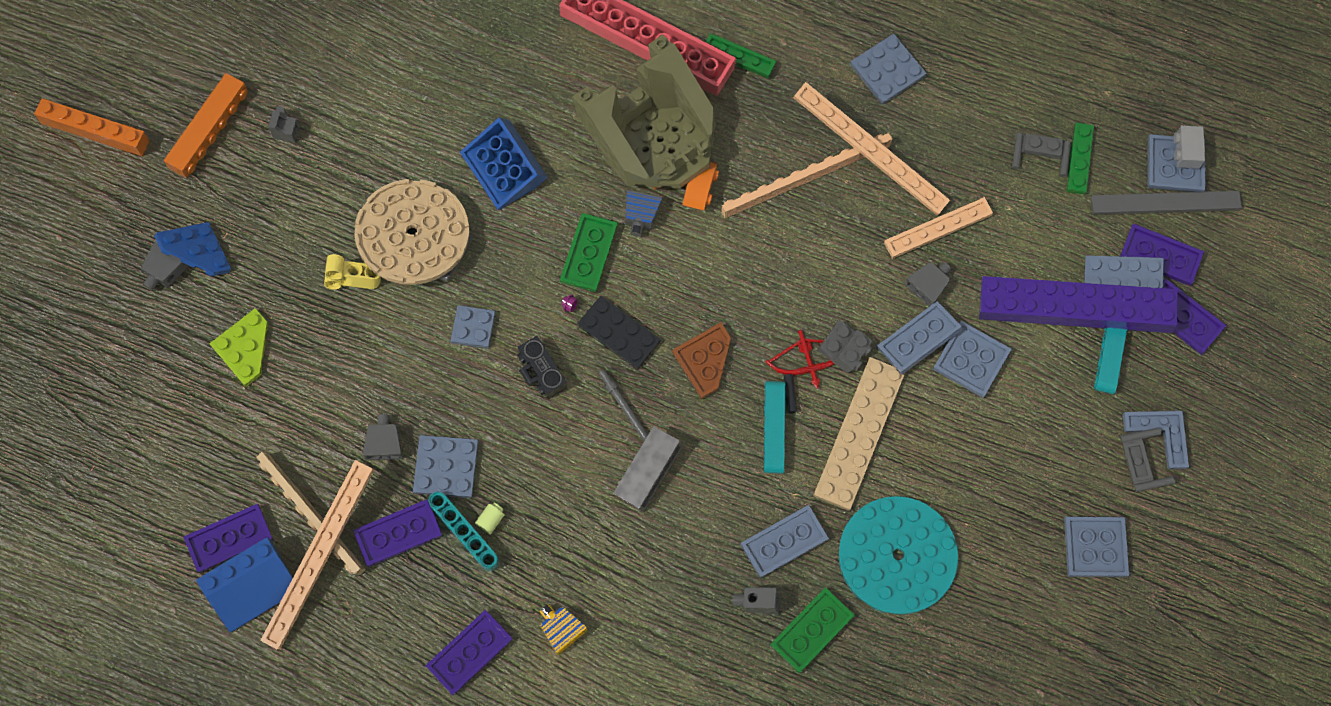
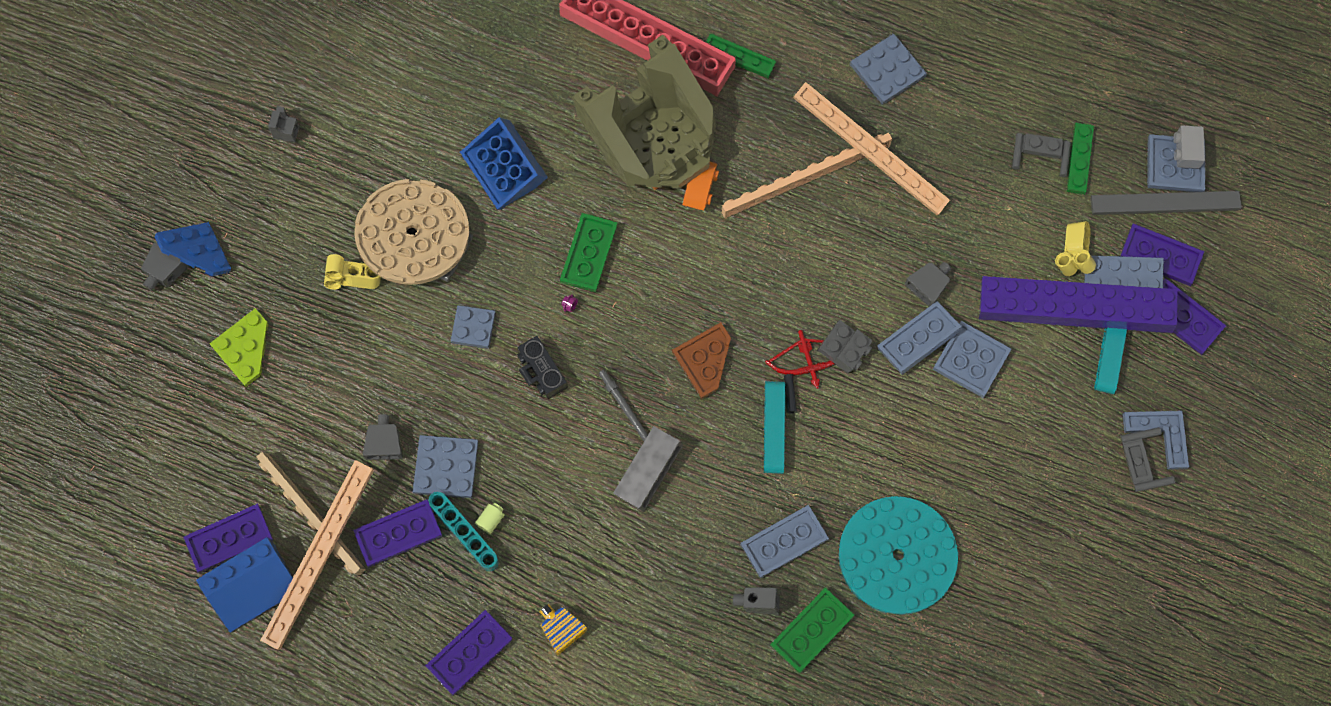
(92, 127): orange brick -> none
(206, 125): orange brick -> none
(618, 332): black plate -> none
(641, 211): dark grey torso -> none
(859, 434): tan plate -> none
(938, 228): light nougat plate -> none
(1076, 250): none -> light yellow piece
(1096, 547): sand blue plate -> none

